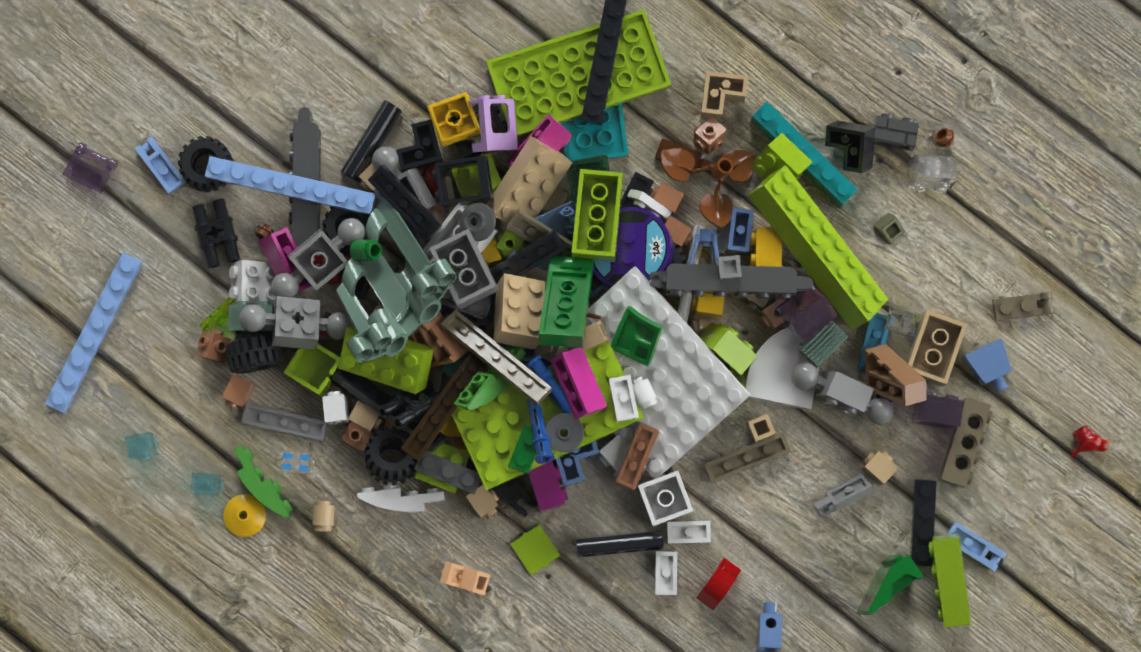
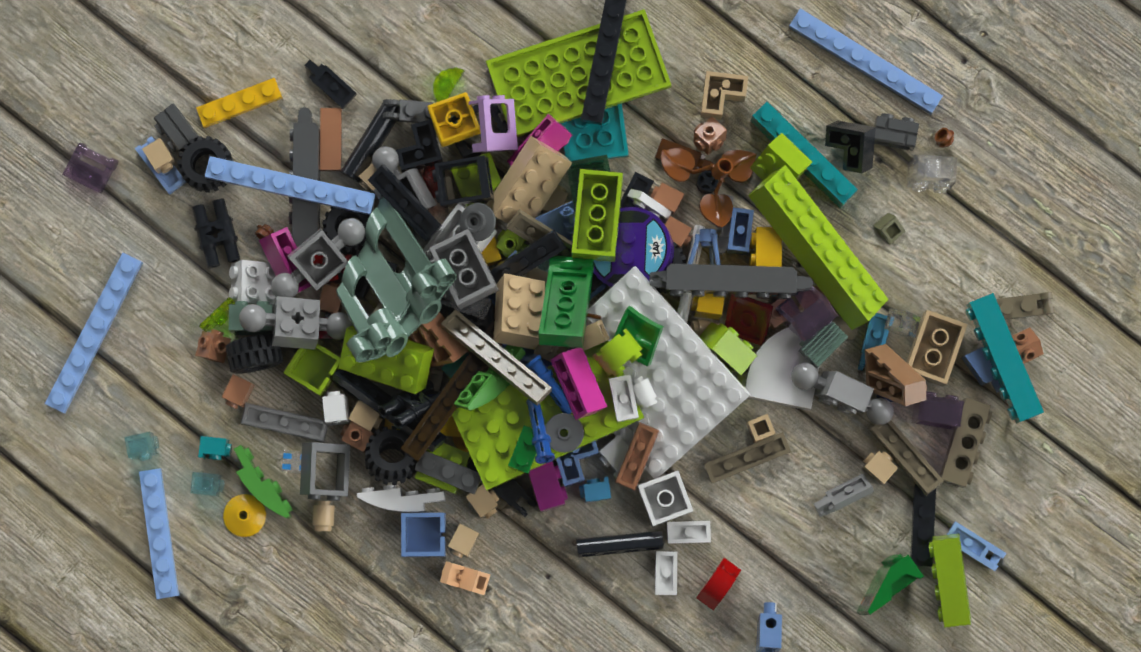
(158, 533): none -> light blue plate
(159, 156): none -> tan brick
(175, 127): none -> dark grey brick
(214, 447): none -> teal brick
(239, 102): none -> yellow plate
(308, 470): none -> dark grey window
(329, 299): none -> nougat brick
(330, 84): none -> black hinge
(330, 139): none -> nougat tile
(365, 250): green brick -> none
(407, 110): none -> dark grey hinge
(423, 535): none -> medium blue piece
(446, 82): none -> clear neon green plate
(463, 541): none -> tan brick
(535, 549): lime piece -> none
(595, 490): none -> dark azure brick
(618, 352): none -> lime brick
(707, 179): none -> black wheel
(729, 267): light grey plate -> none
(749, 318): none -> dark red plate
(865, 61): none -> light blue plate
(907, 456): none -> dark tan plate
(1004, 358): none -> teal brick
(1028, 345): none -> nougat brick
(1088, 441): red animal -> none

